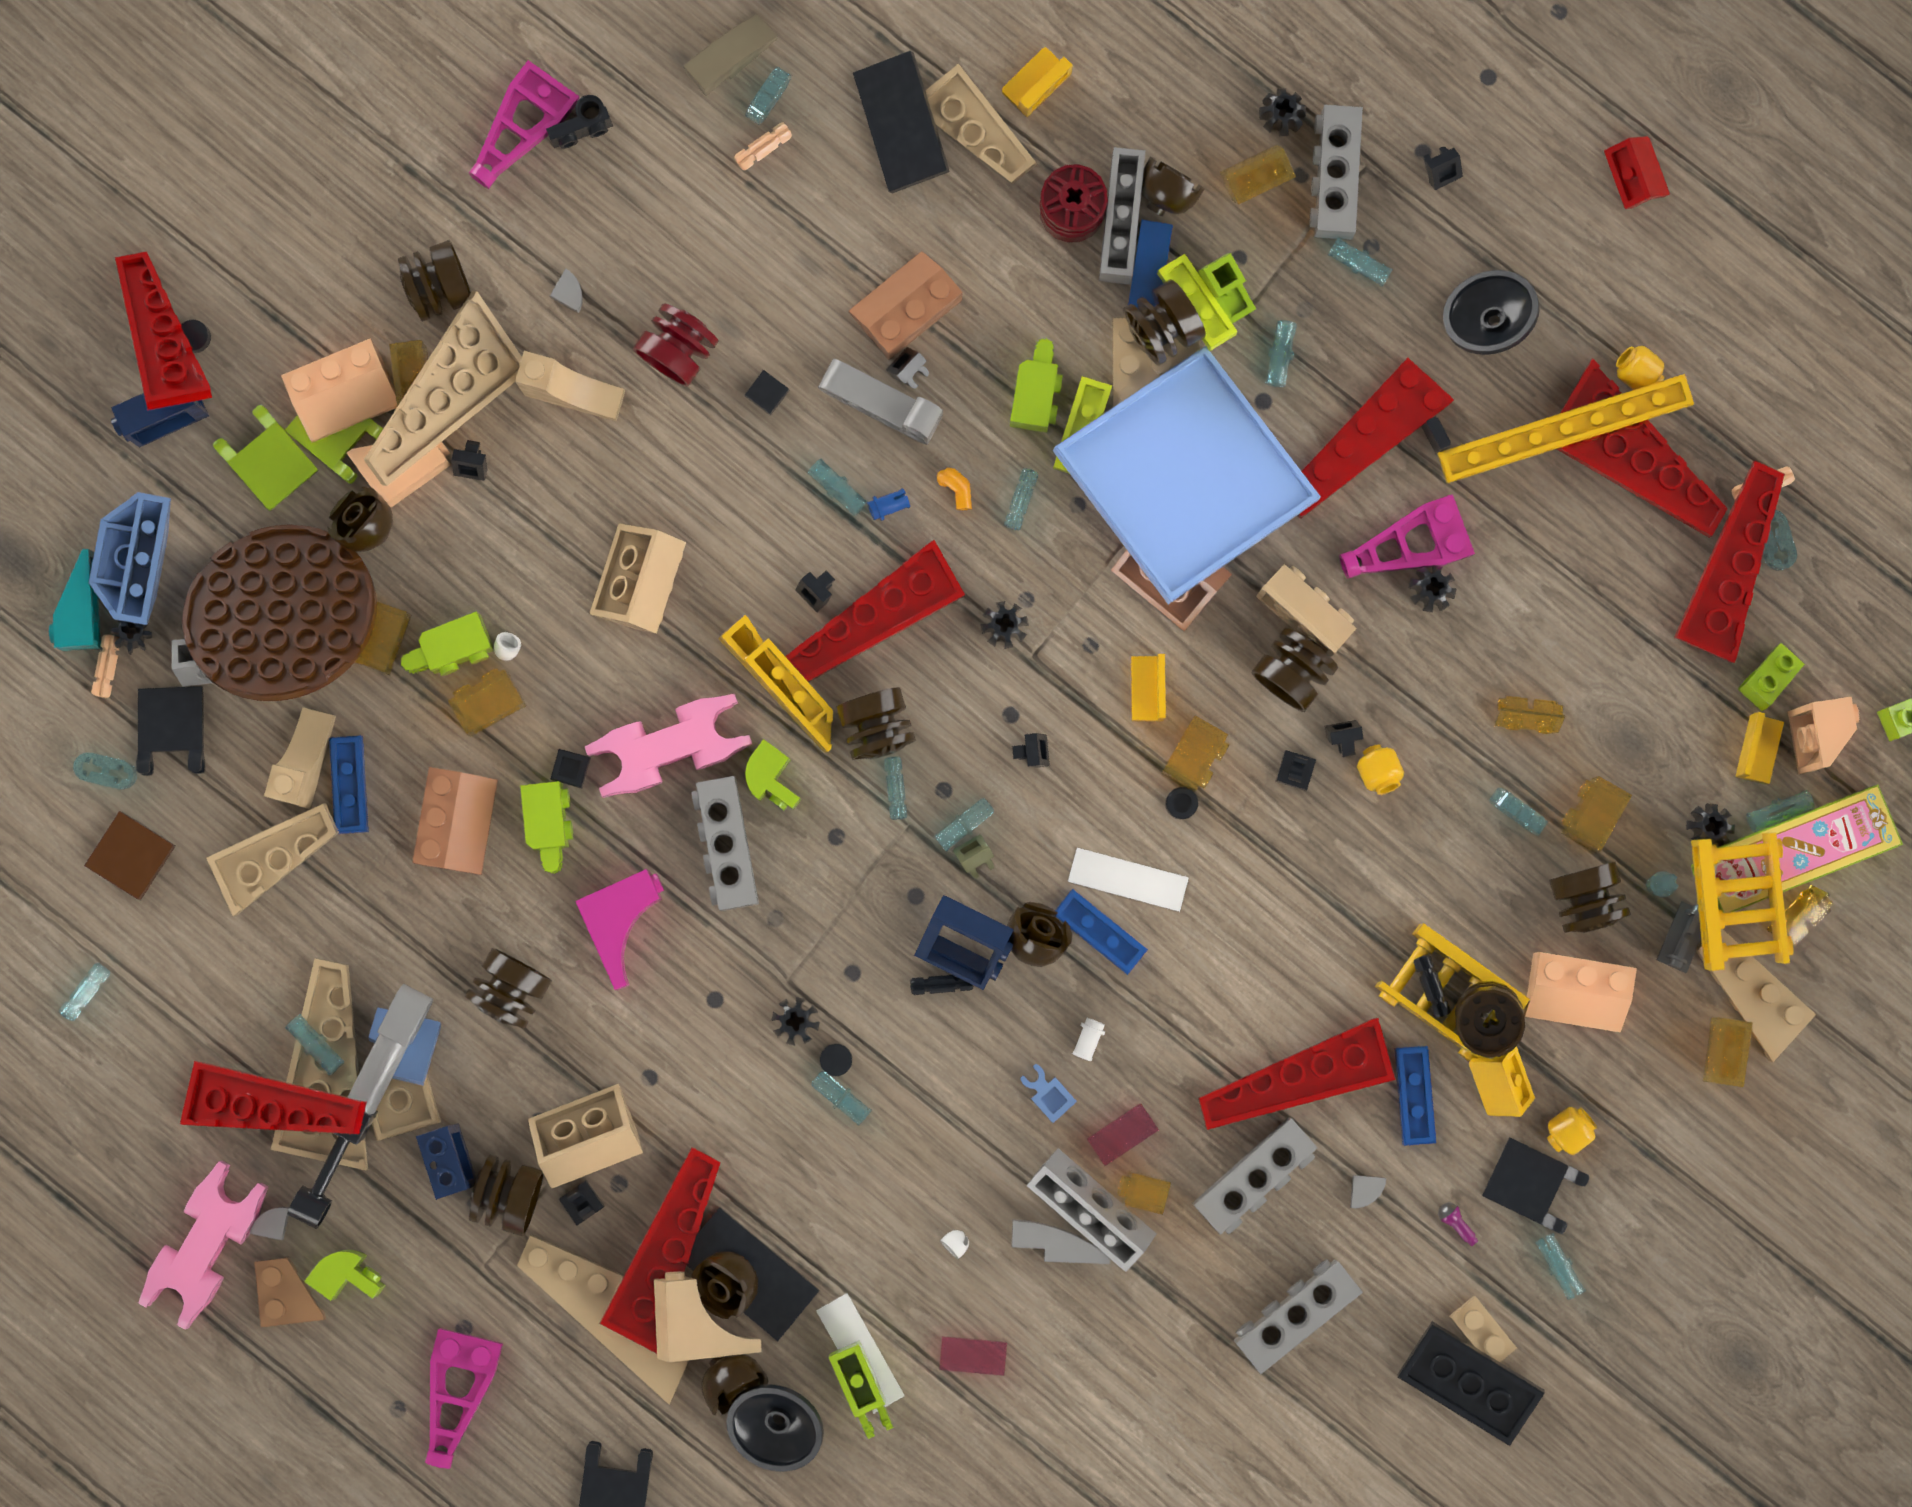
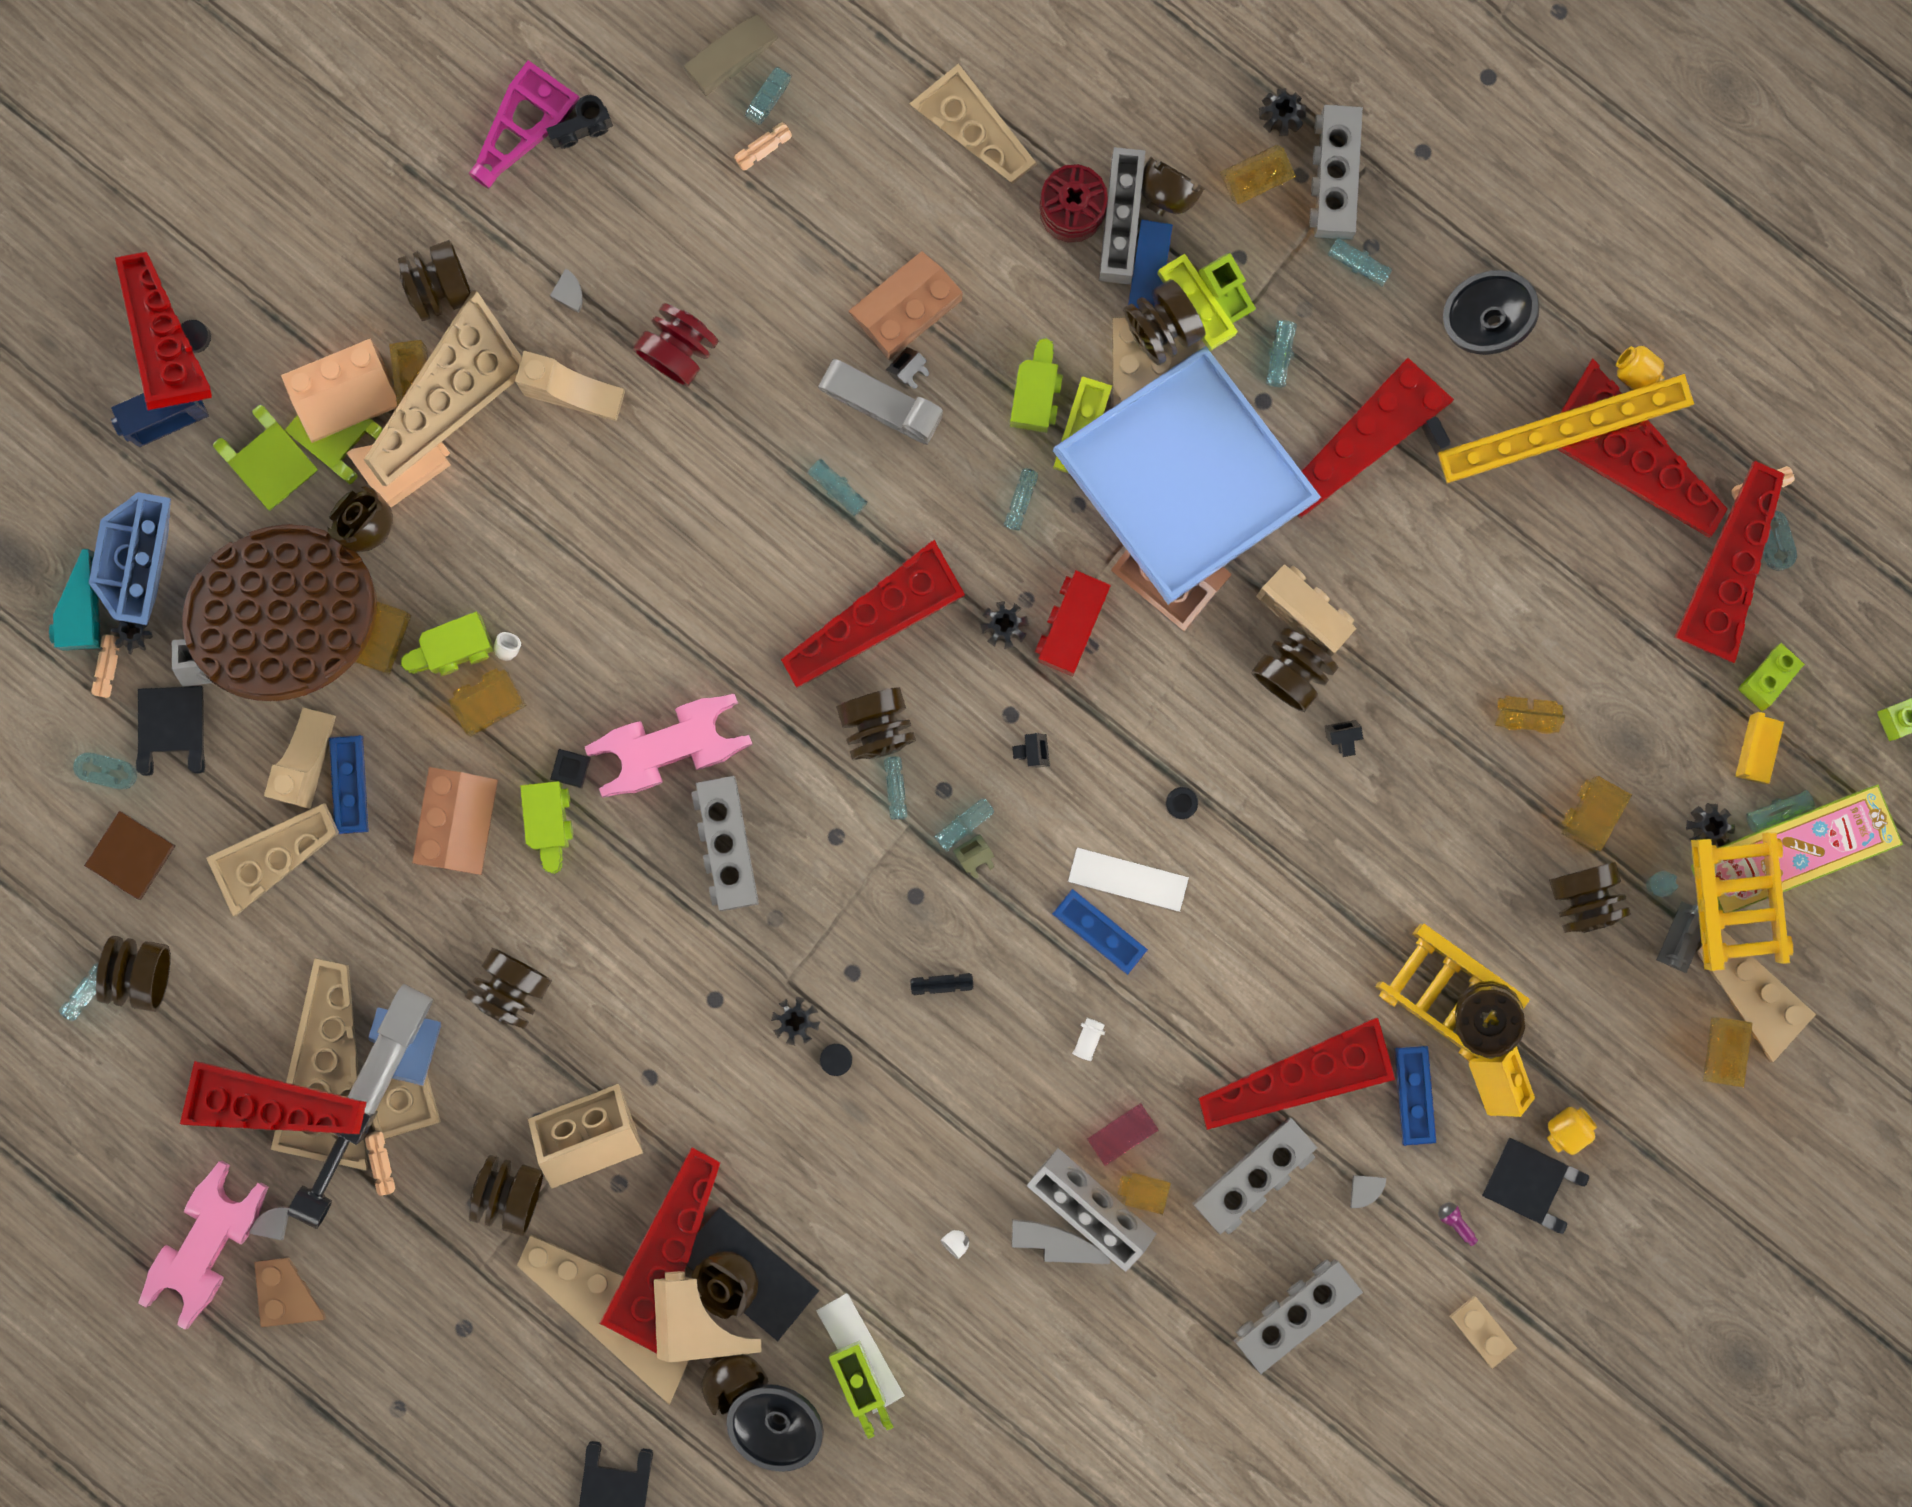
(133, 974): none -> dark brown wheel
(314, 1044): clear light blue pin -> none
(338, 1269): lime brick -> none
(380, 1163): none -> light nougat axle
(452, 1160): dark blue window -> none
(467, 1353): dark pink plate -> none
(470, 462): black tile -> none
(581, 1202): black tile -> none
(612, 914): dark pink arch -> none
(638, 577): tan slope -> none
(763, 771): lime brick -> none
(767, 392): black tile -> none
(781, 680): yellow wedge -> none
(815, 589): black tile -> none
(841, 1097): clear light blue axle -> none
(888, 504): blue pin -> none
(901, 122): black tile -> none
(956, 958): dark blue window -> none
(959, 484): light orange arm -> none
(973, 1355): clear pink tile -> none
(1037, 81): yellow panel -> none
(1038, 935): dark brown cylinder -> none
(1051, 1096): medium blue plate -> none
(1072, 622): none -> red brick
(1148, 688): yellow panel -> none
(1195, 754): clear yellow brick -> none
(1295, 770): black tile -> none
(1380, 769): yellow head -> none
(1432, 986): black axle -> none
(1437, 580): black piece -> none
(1443, 168): black tile -> none
(1445, 528): dark pink plate -> none
(1471, 1383): black tile -> none
(1518, 811): clear light blue beam -> none
(1560, 1266): clear light blue pin -> none
(1579, 991): light nougat slope -> none
(1636, 171): red panel -> none
(1811, 906): clear yellow hinge -> none
(1821, 732): light nougat slope -> none

